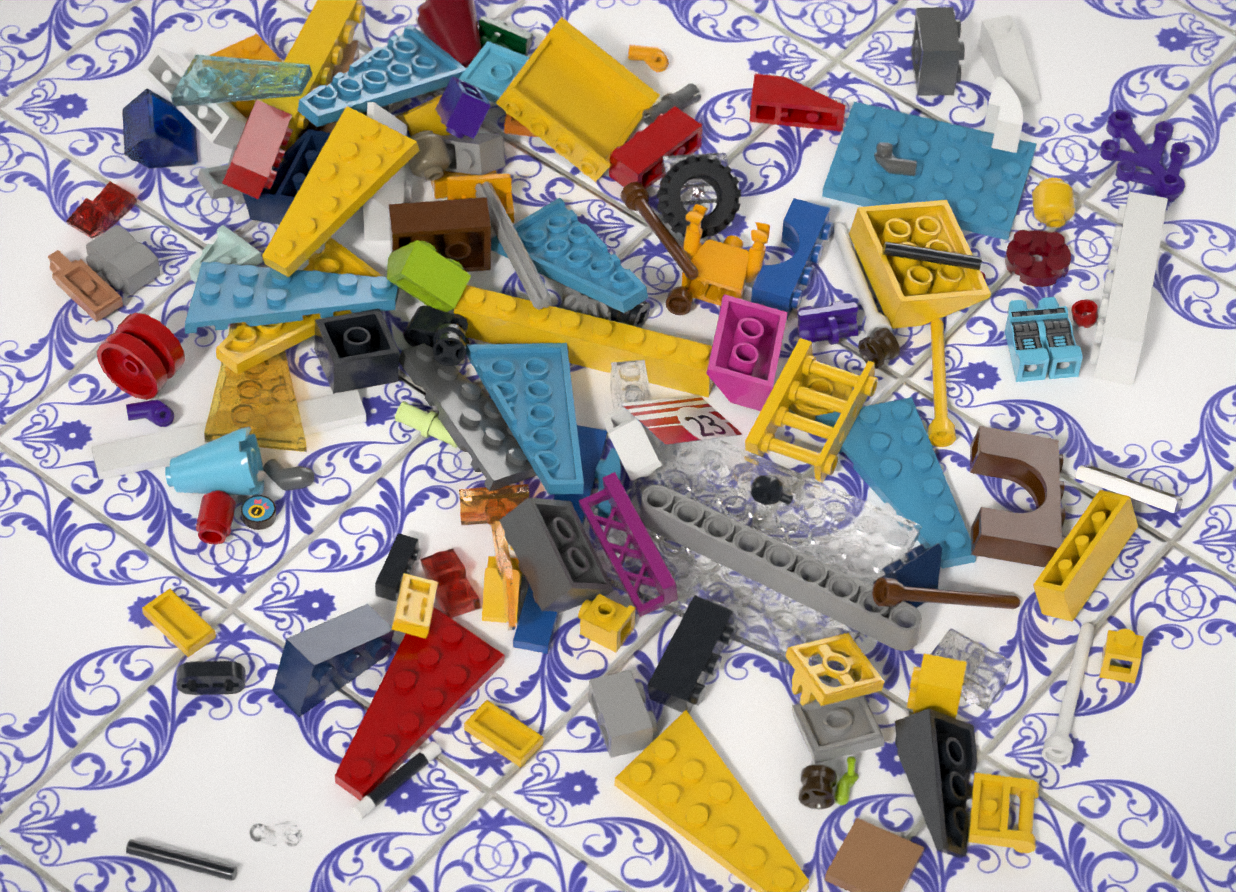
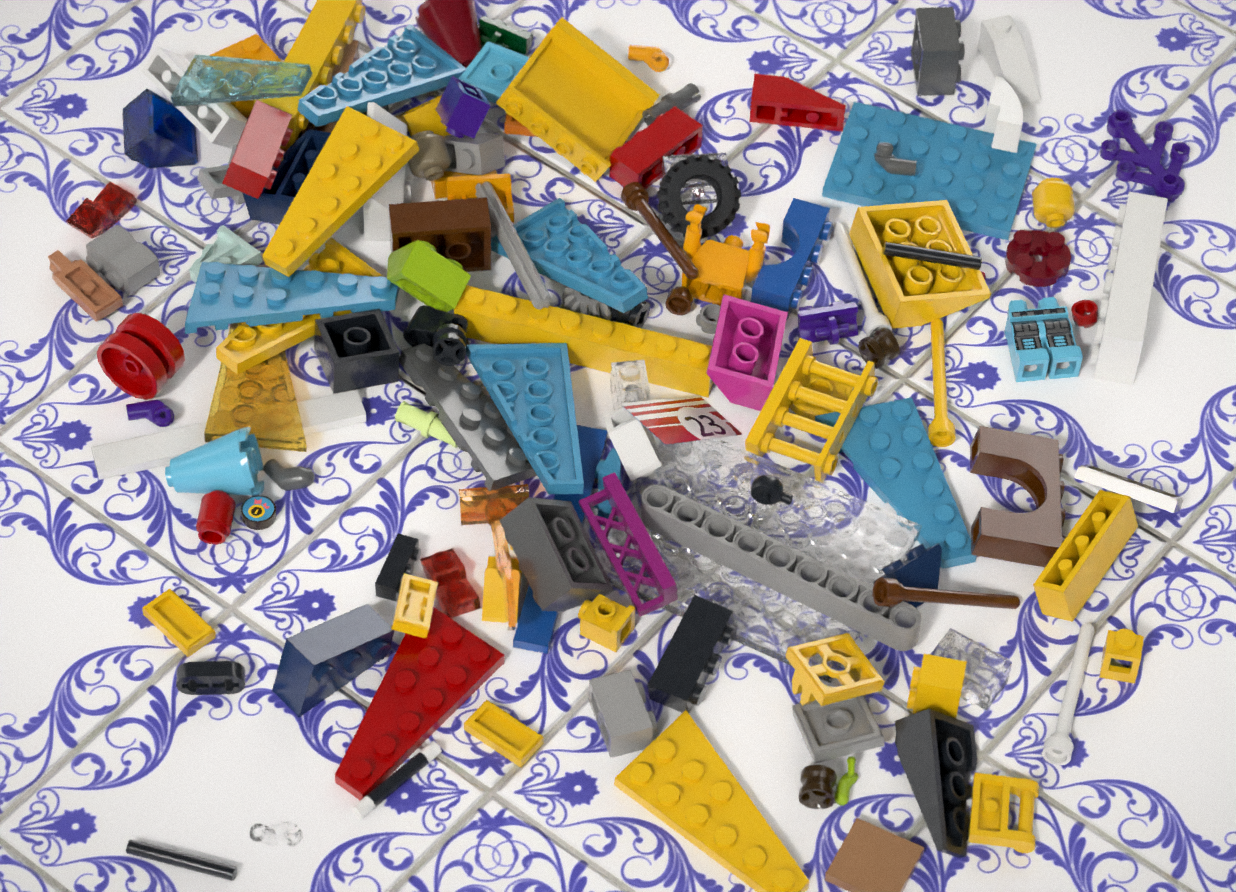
(708, 318): none -> light grey plate

